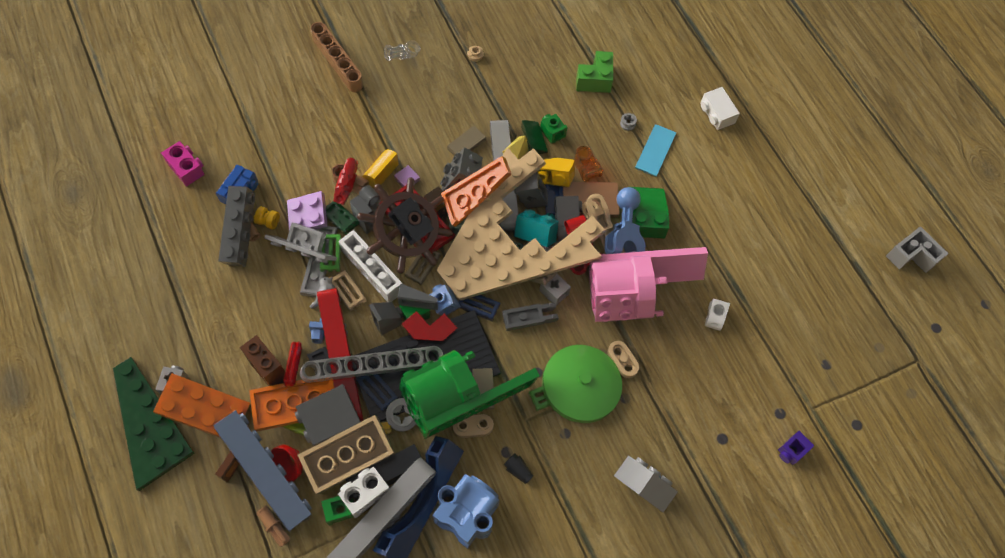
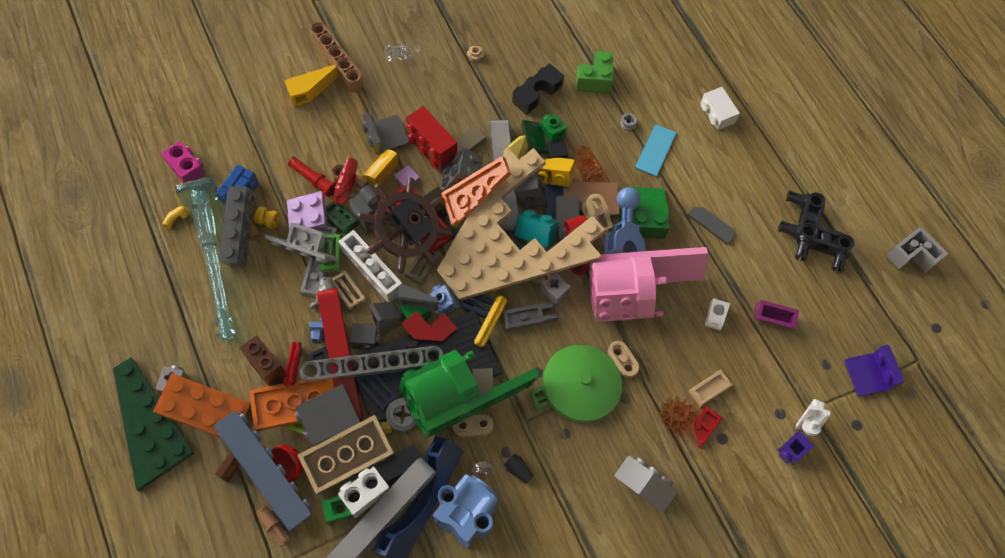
(173, 215): none -> yellow arm
(198, 194): none -> clear light blue piece
(309, 85): none -> yellow slope
(318, 180): none -> red pin
(364, 336): none -> dark grey brick
(384, 133): none -> dark grey bracket
(431, 138): none -> red brick
(482, 469): none -> clear tile
(490, 321): none -> yellow axle
(546, 79): none -> black arch
(557, 149): none -> black tile
(676, 420): none -> clear orange gear
(705, 425): none -> red tile
(710, 388): none -> tan tile
(712, 224): none -> dark grey piece
(776, 314): none -> magenta brick
(813, 418): none -> white hips
(819, 238): none -> black pin
(874, 372): none -> dark purple bracket

